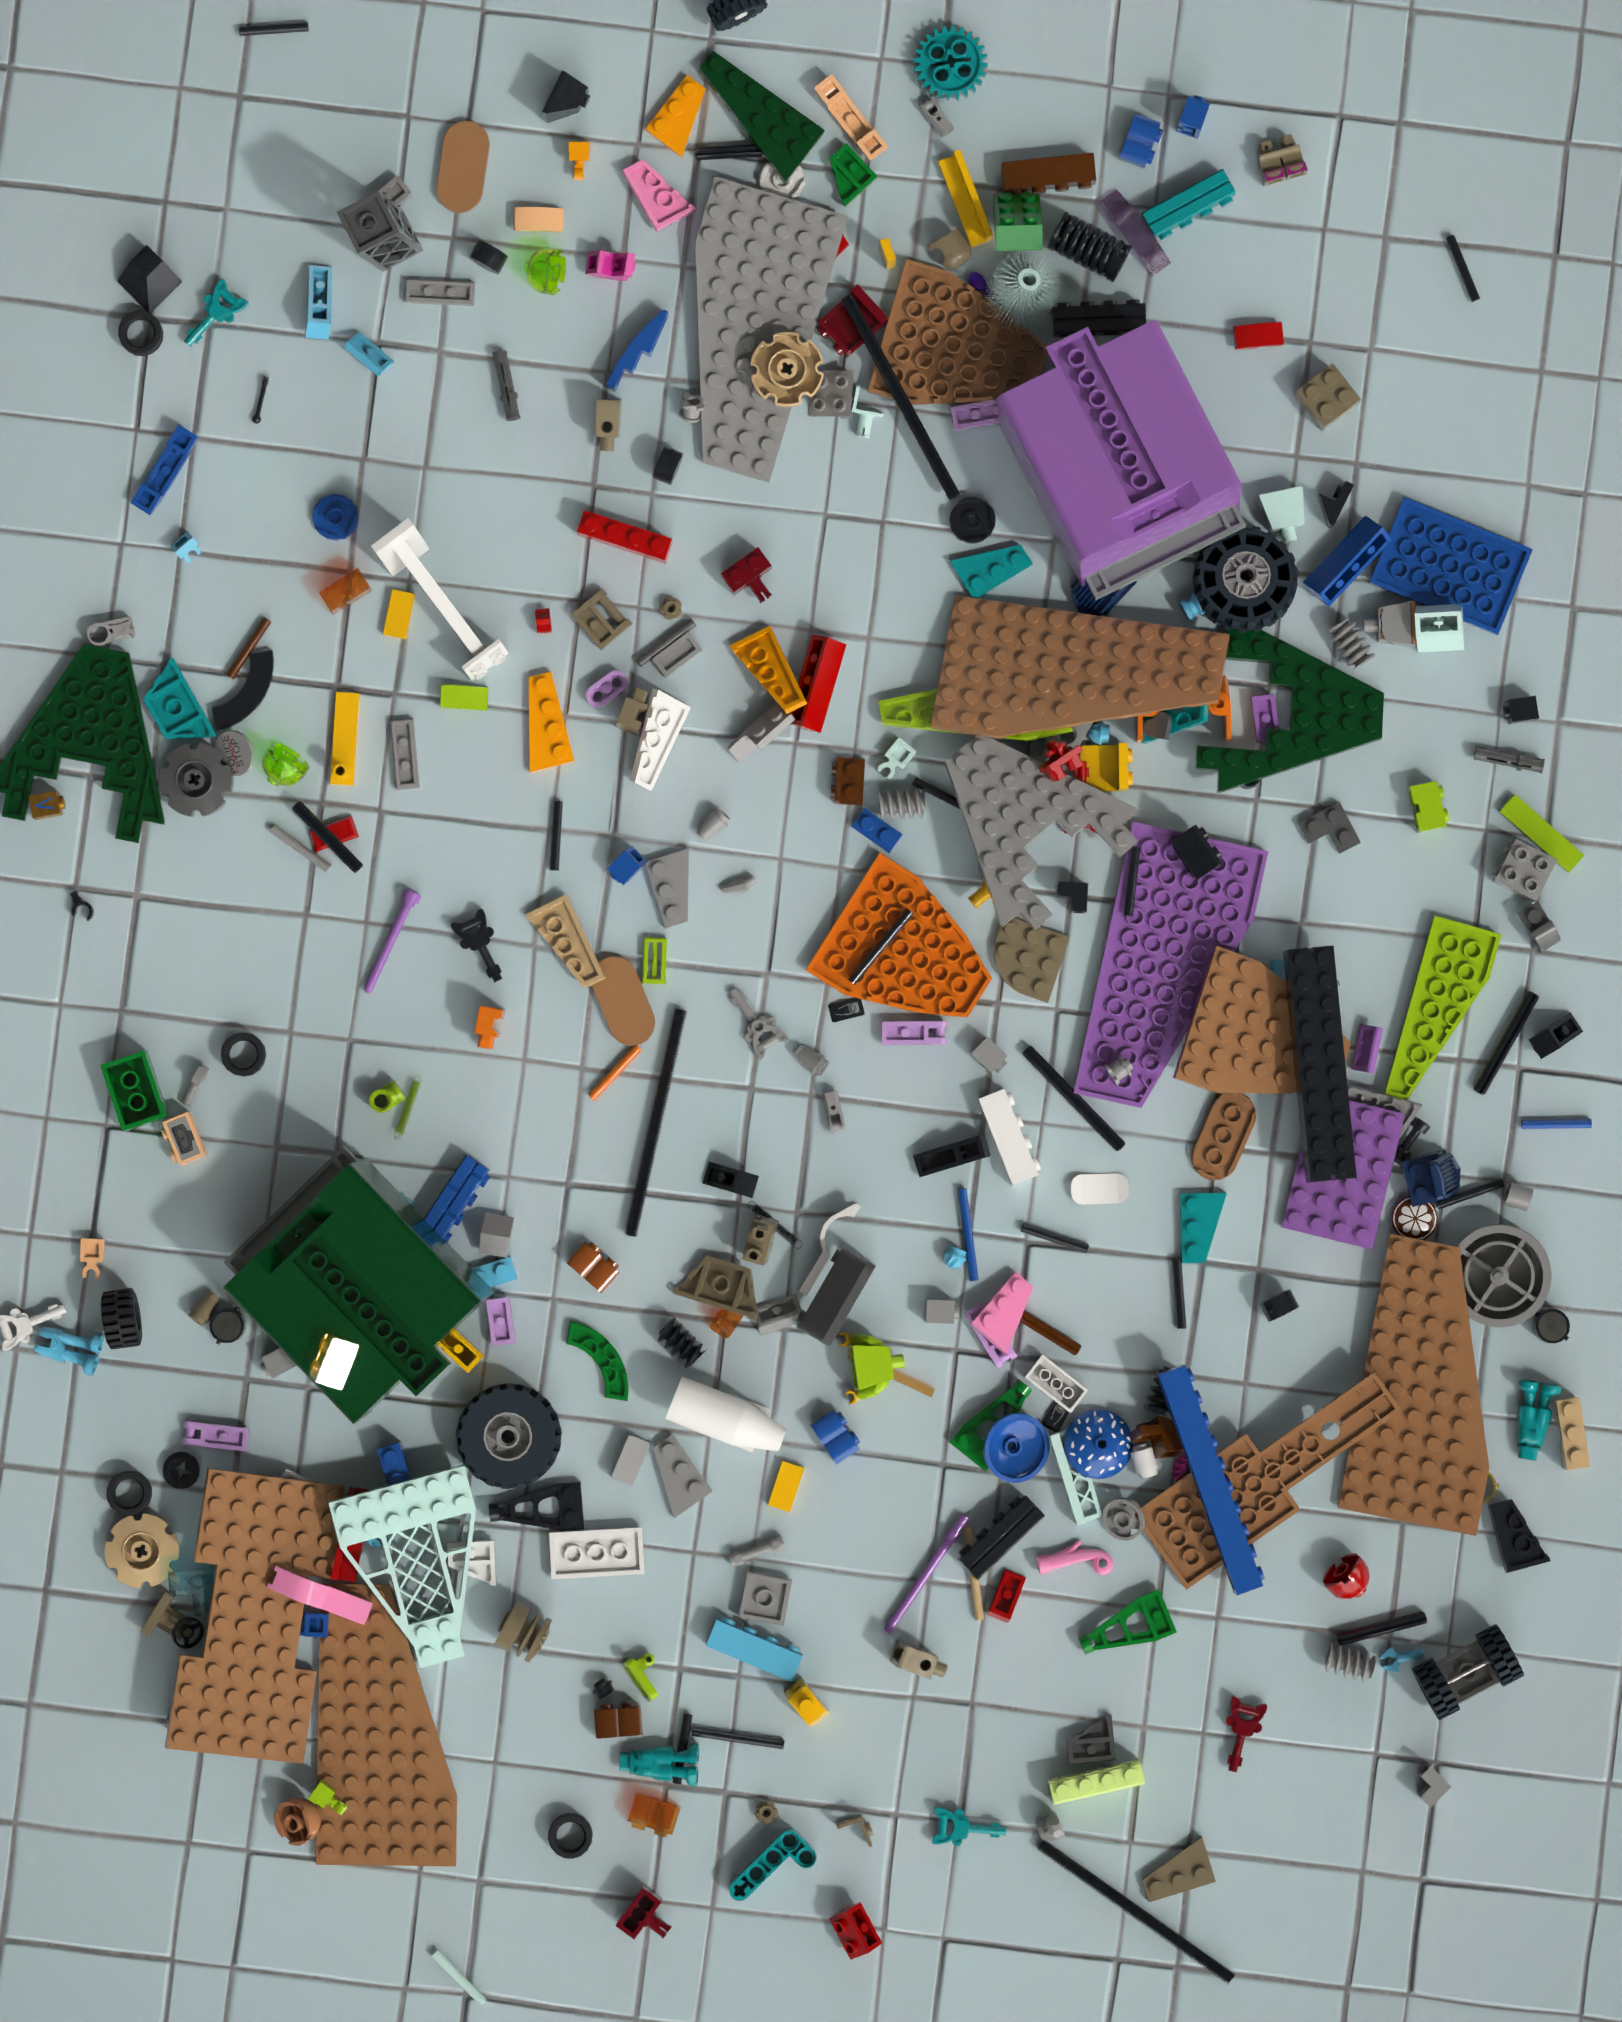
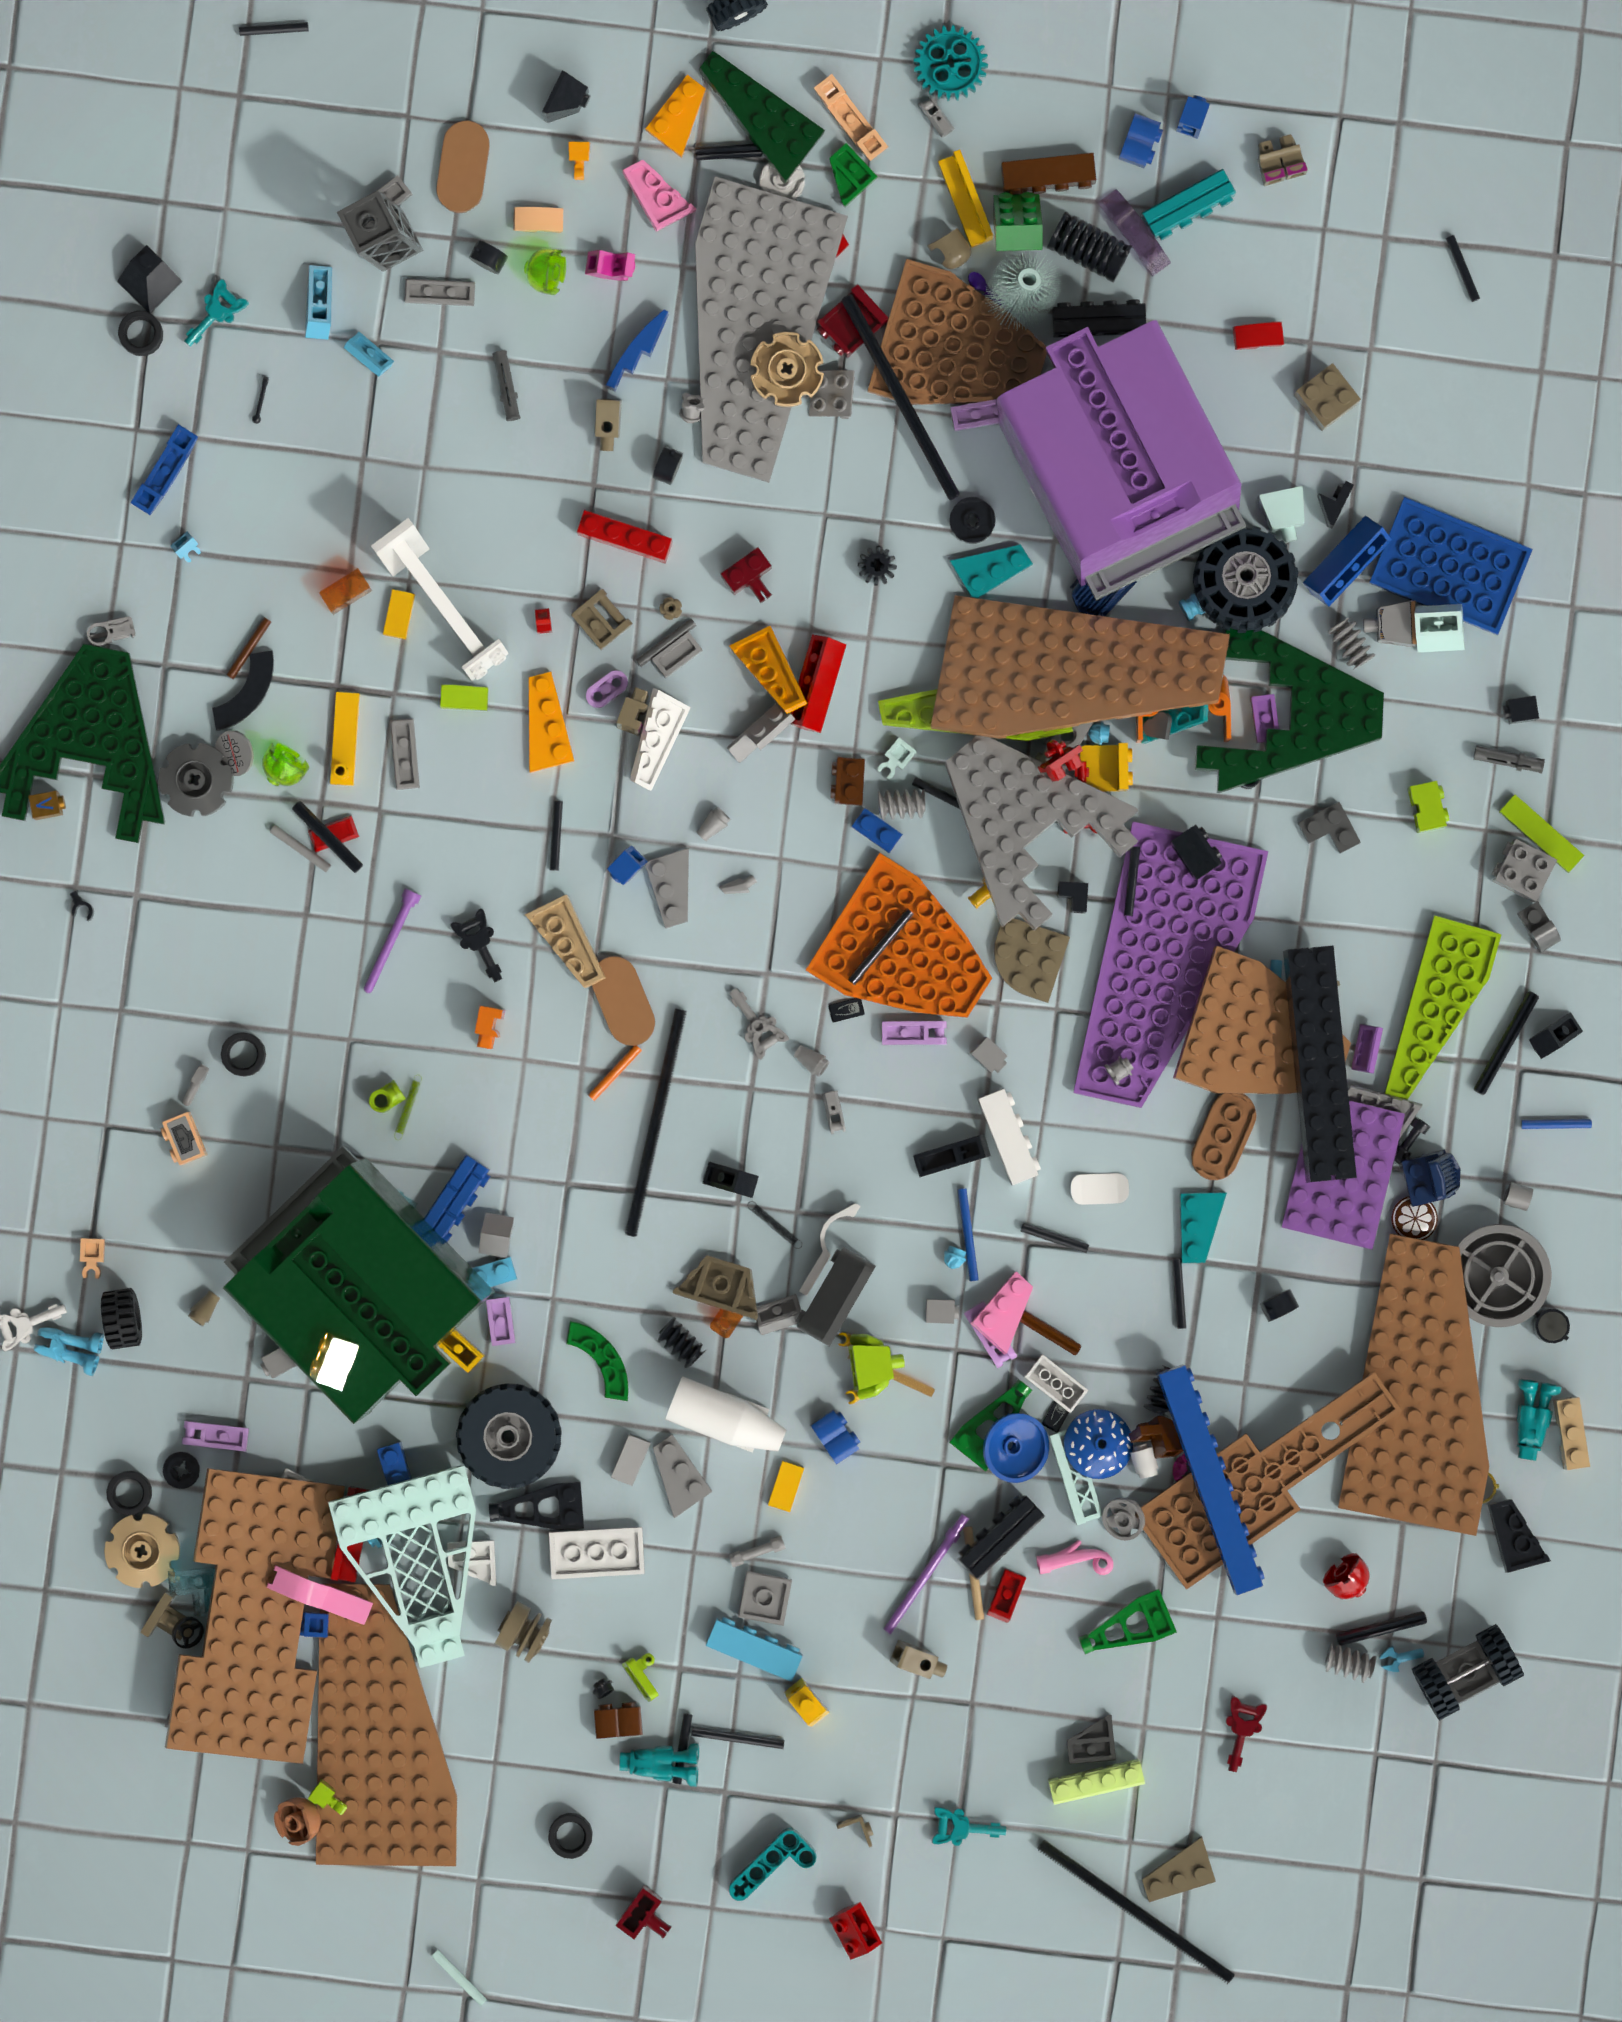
(134, 1091): green brick -> none
(176, 706): teal wing -> none
(227, 1325): pearl dark grey piece -> none
(335, 517): blue tile -> none
(593, 1266): dark orange brick -> none
(654, 980): lime tile -> none
(654, 1814): clear orange brick -> none
(760, 1239): dark tan hips -> none
(772, 1811): dark tan plate -> none
(865, 418): light aqua bracket -> none
(871, 570): none -> black gear
(887, 253): yellow tile -> none
(1049, 1827): light grey rock -> none
(1073, 1098): black axle -> none
(1435, 1787): light grey piece -> none
(1471, 1193): black bar -> none

